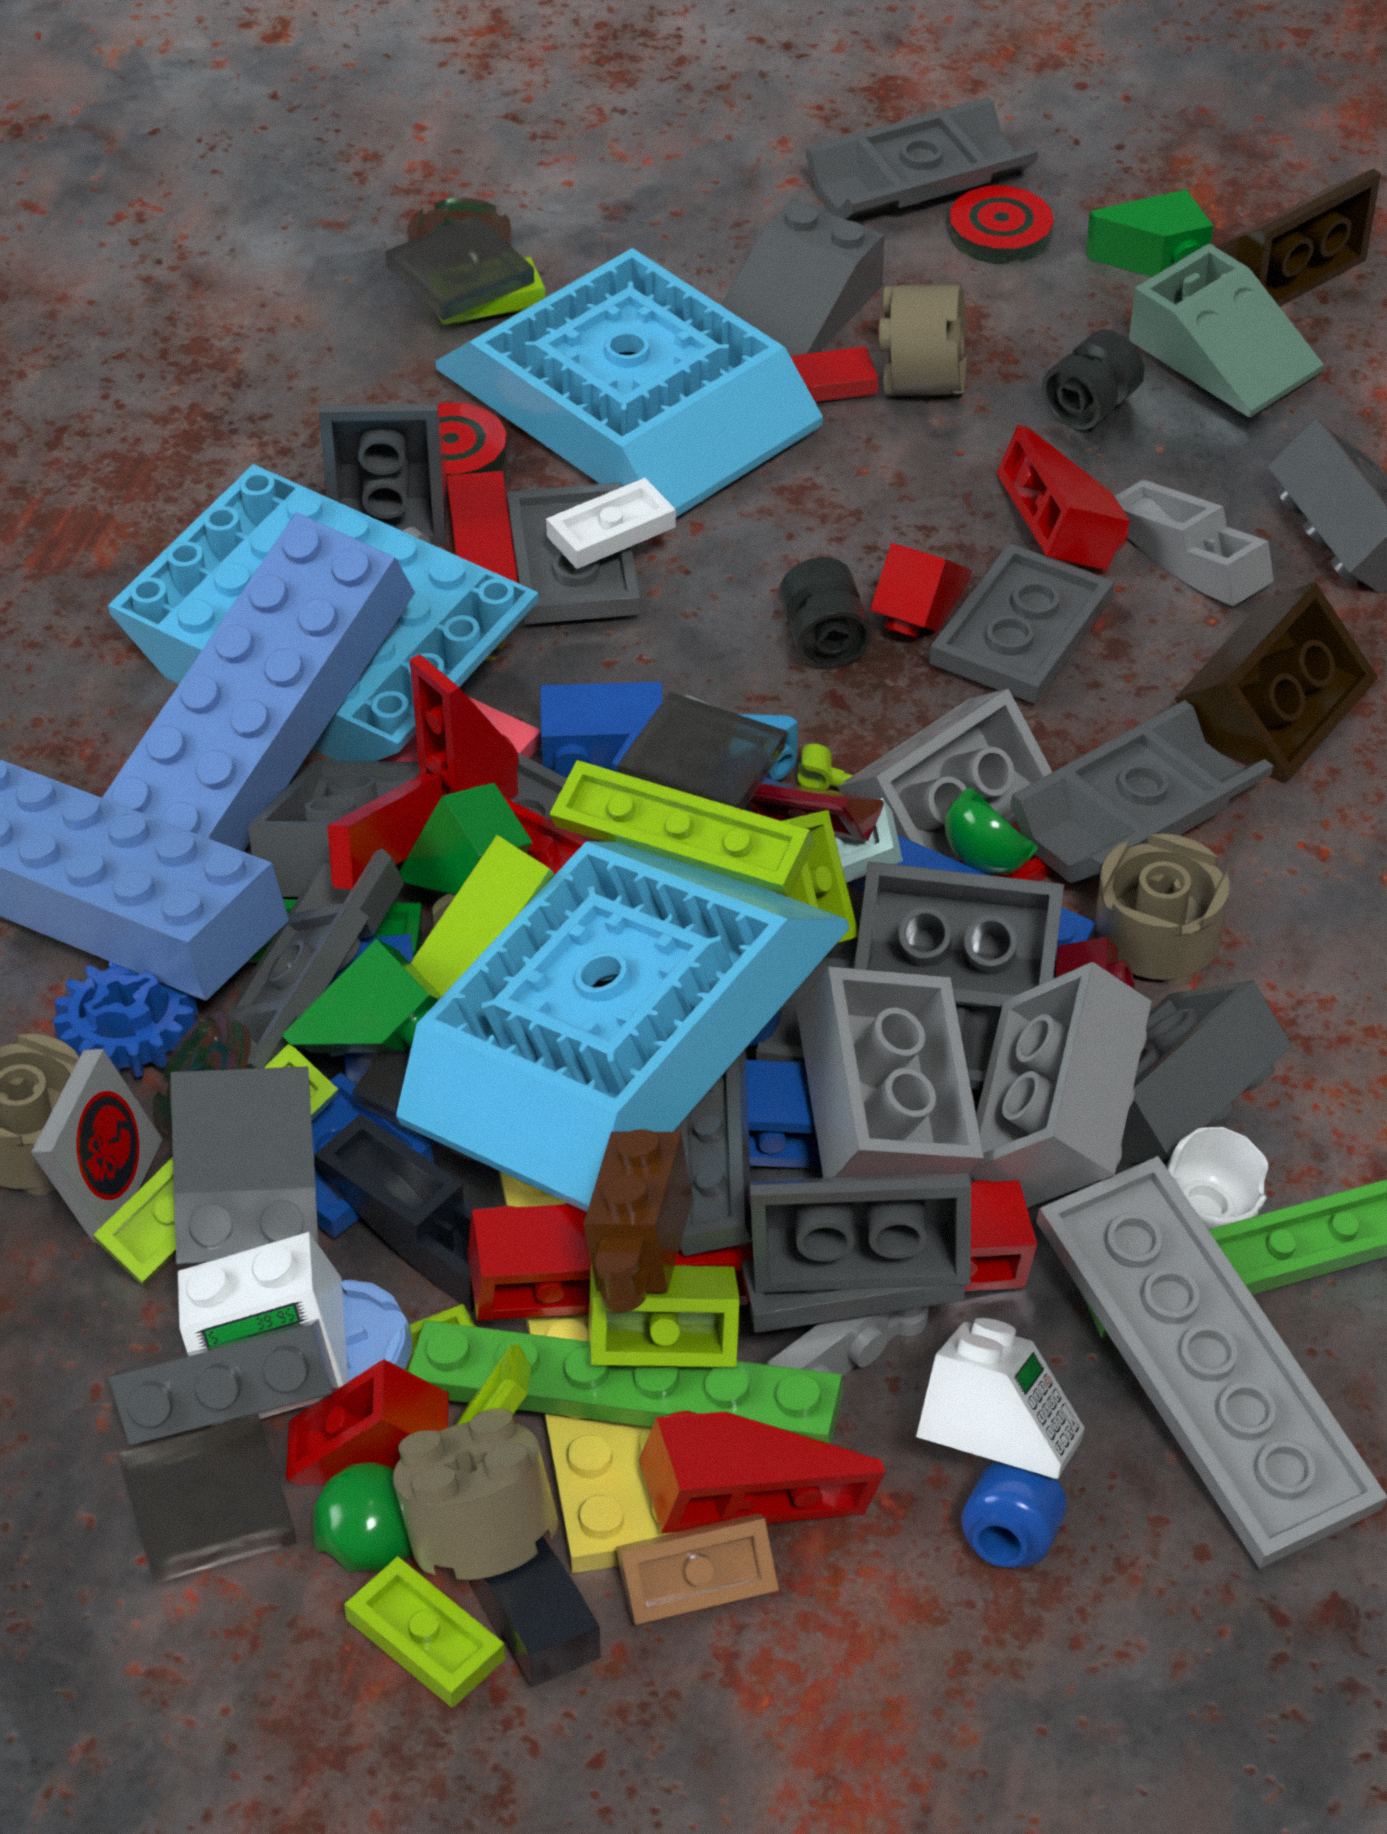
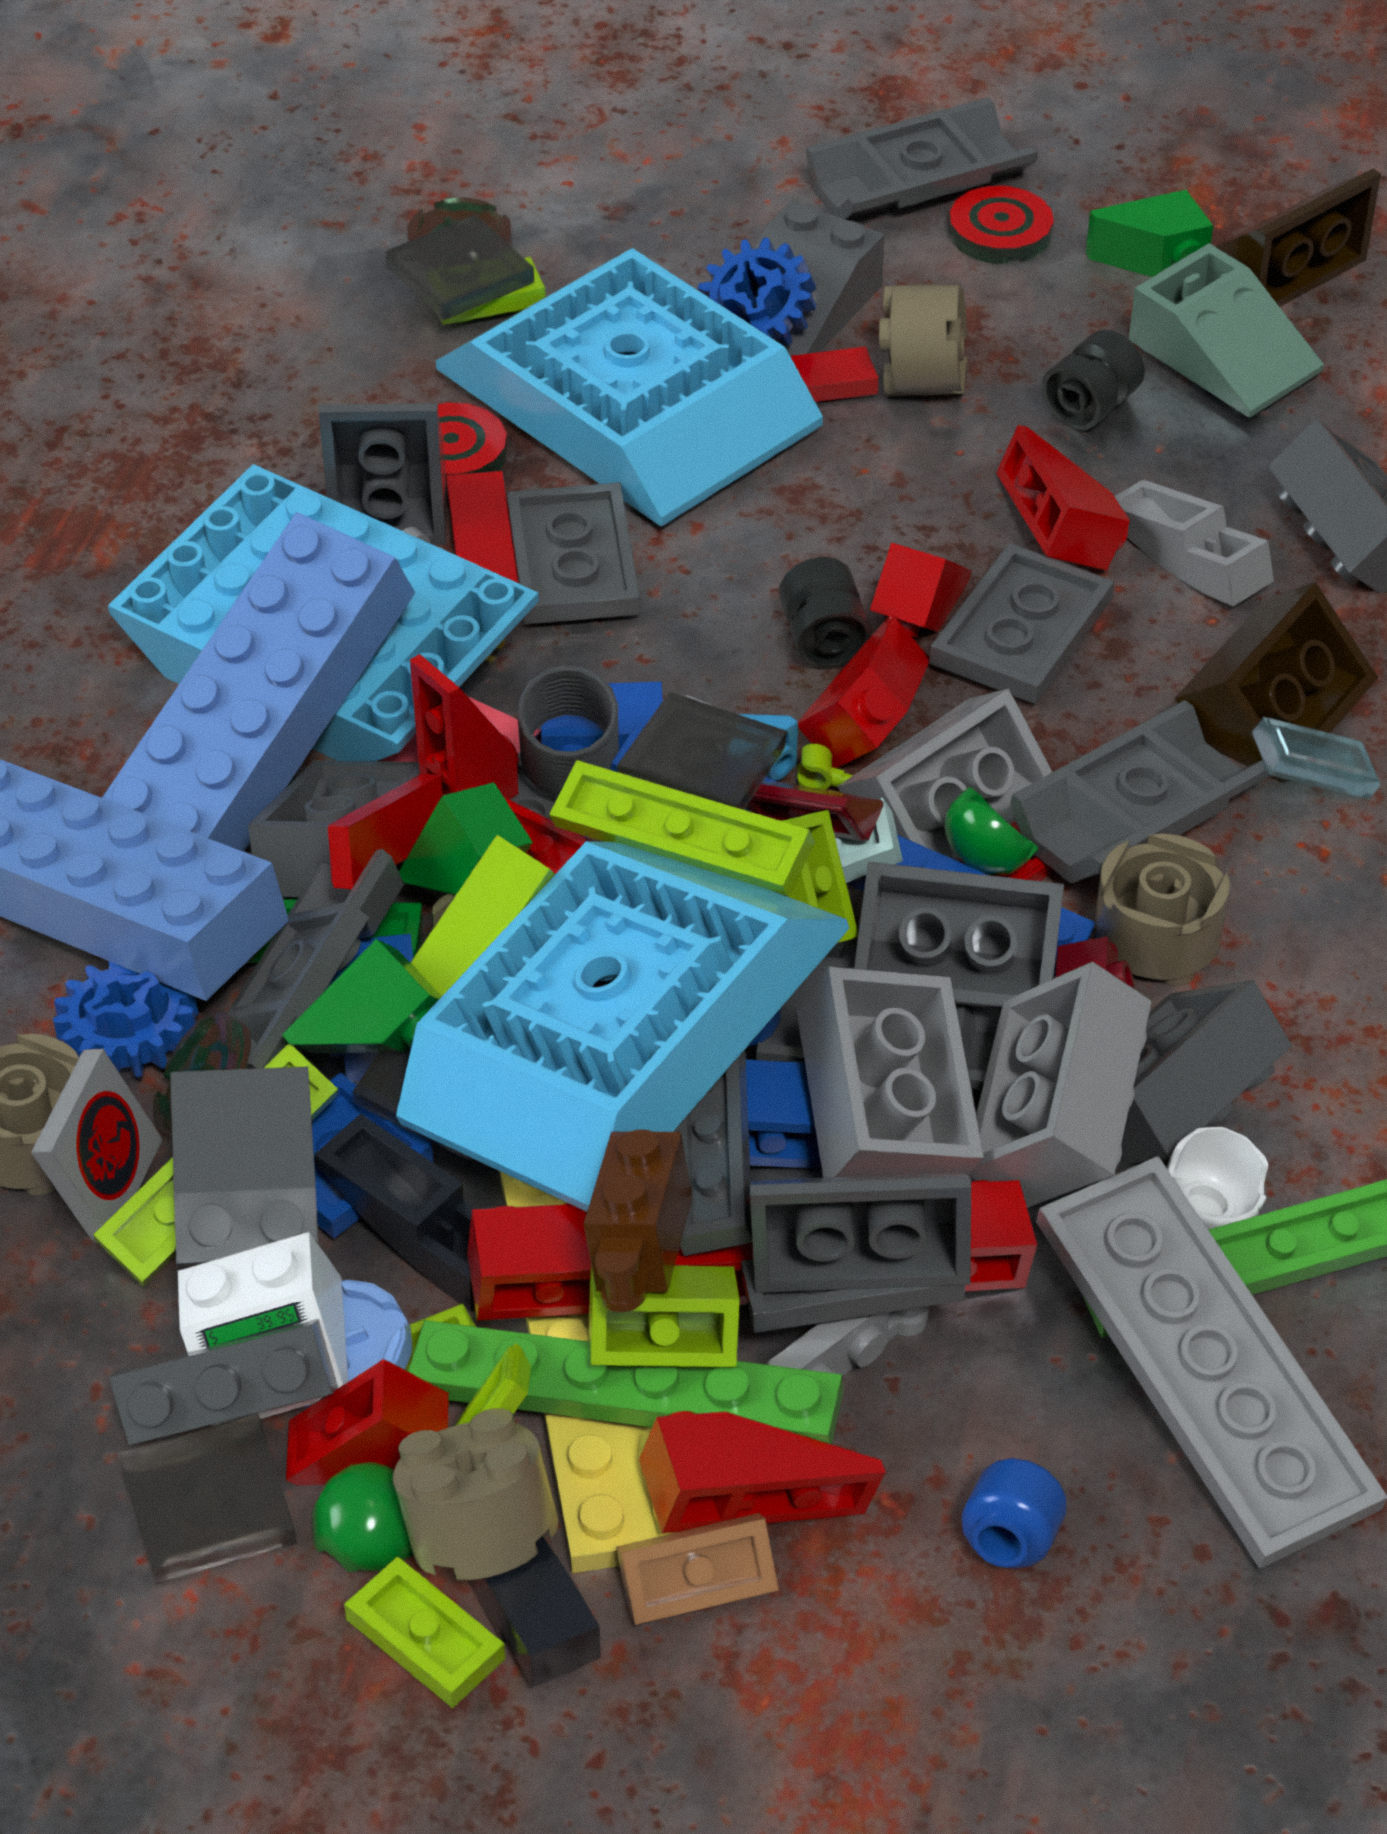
(560, 693): none -> dark grey piece
(611, 523): white plate -> none
(782, 291): none -> blue gear
(867, 695): none -> red slope
(999, 1401): white slope -> none
(1316, 758): none -> clear light blue tile

